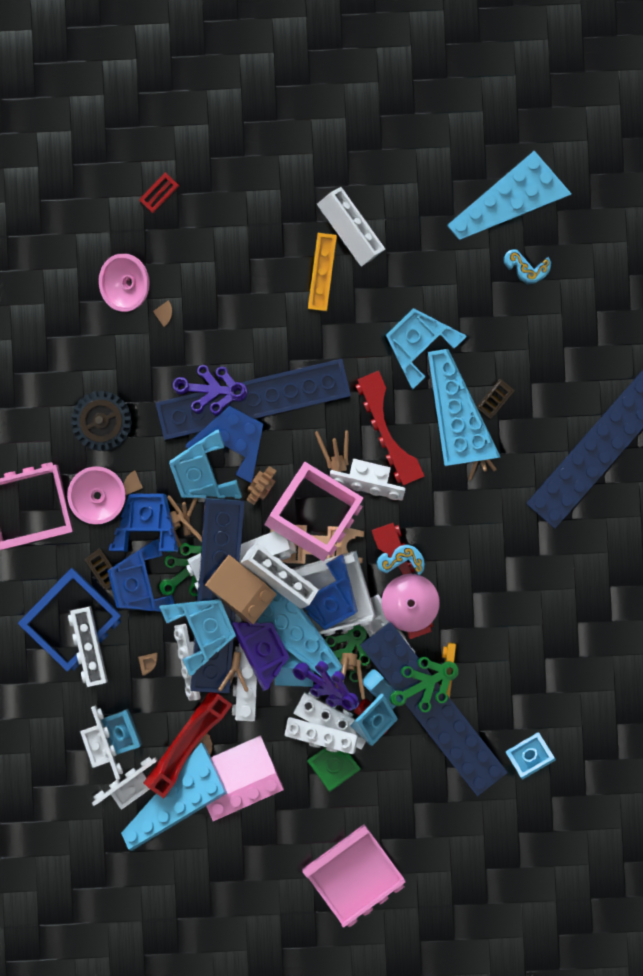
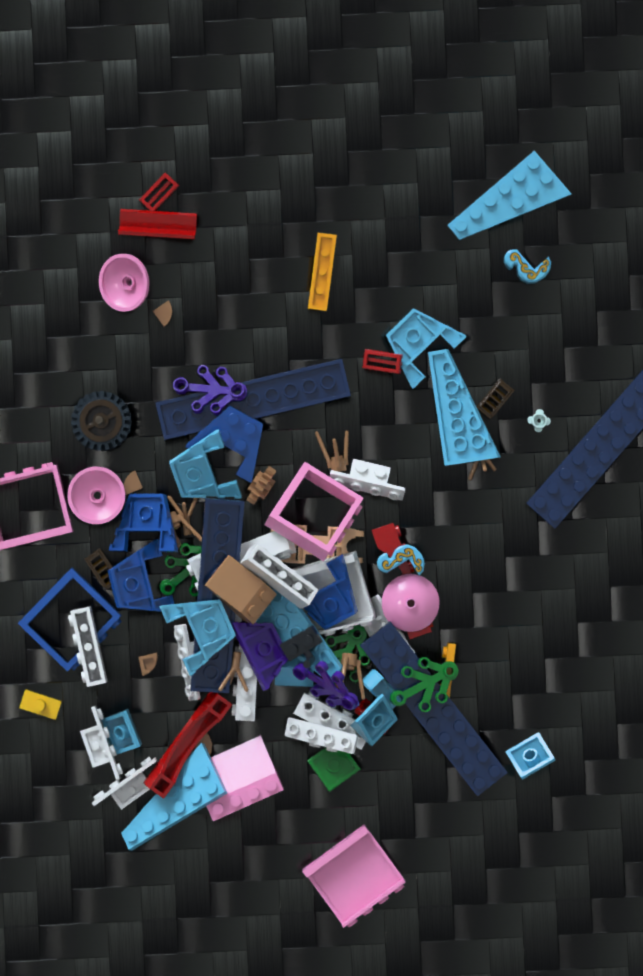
(40, 704): none -> yellow tile
(157, 224): none -> red panel
(301, 644): none -> black plate
(351, 229): white brick -> none
(374, 389): red arch -> none
(398, 363): none -> red tile
(538, 415): none -> light aqua plate

